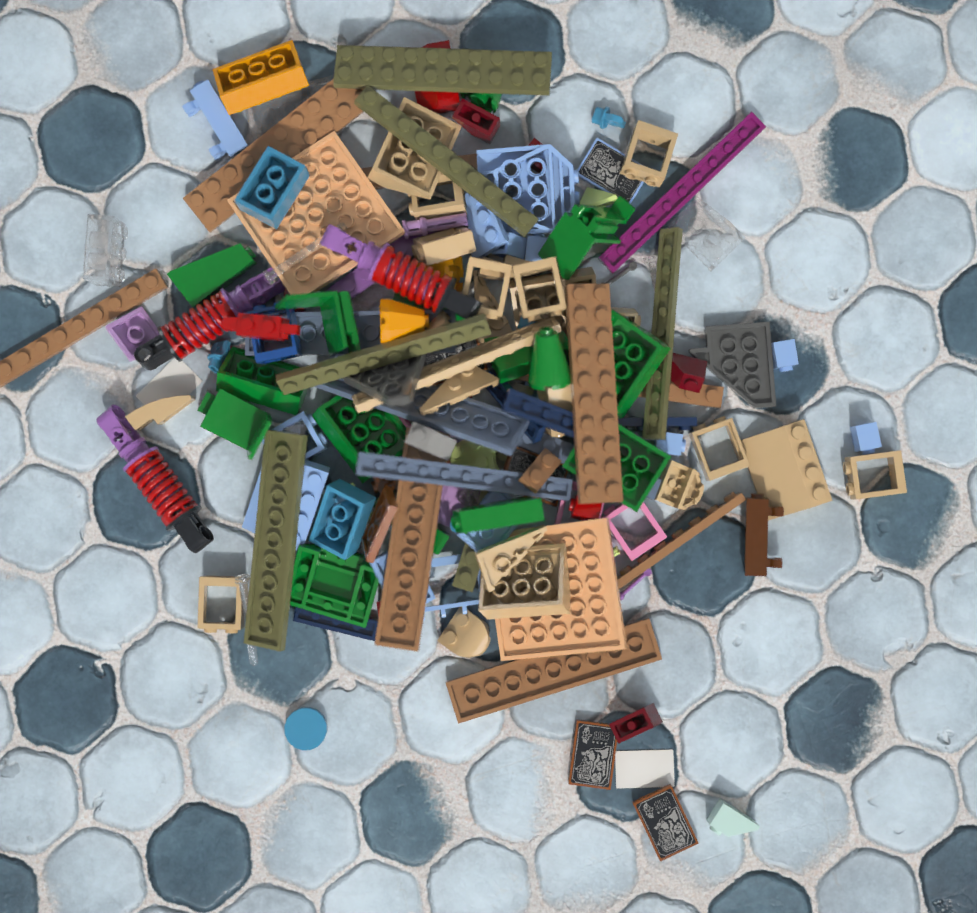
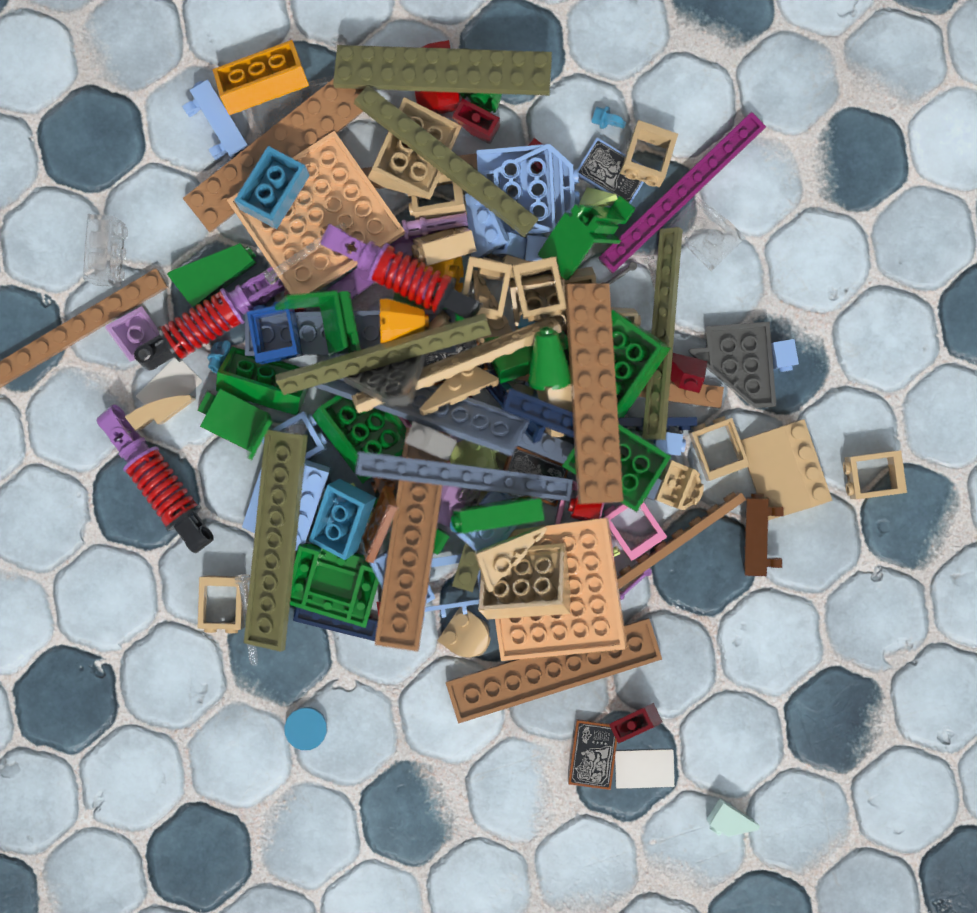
(260, 326): red hinge -> none
(540, 471): medium nougat plate -> none
(665, 822): tile -> none
(865, 437): light blue brick -> none

